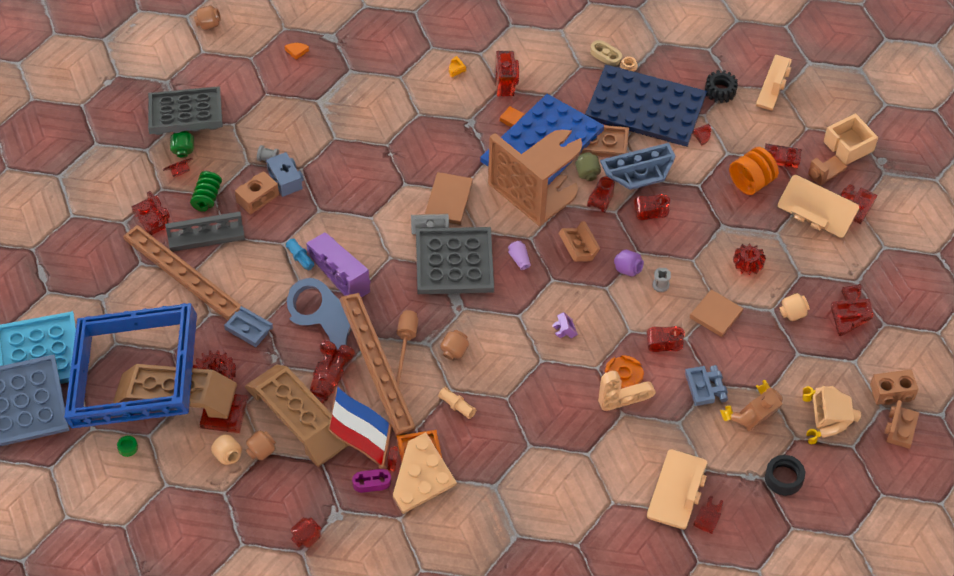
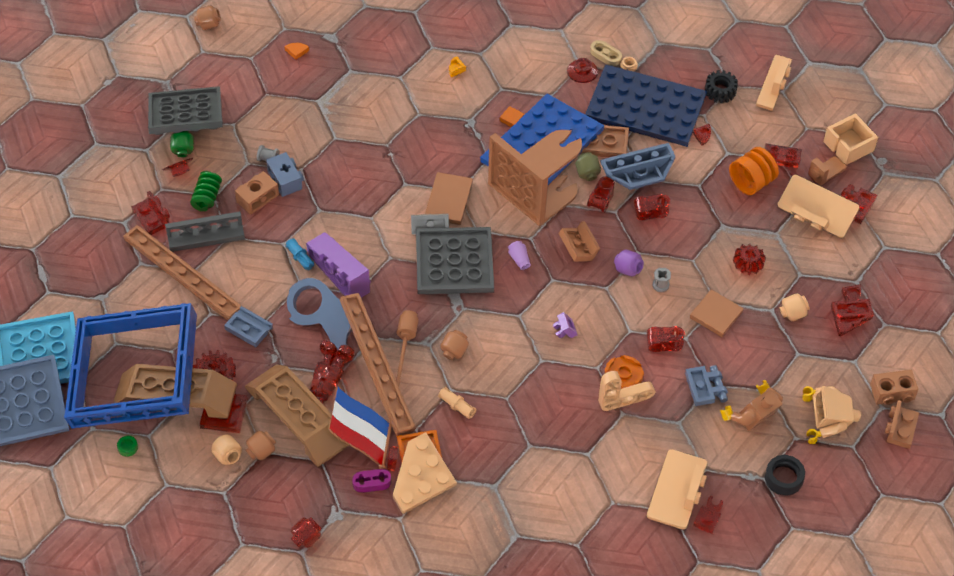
(506, 73): clear red brick -> none
(582, 70): none -> clear red piece

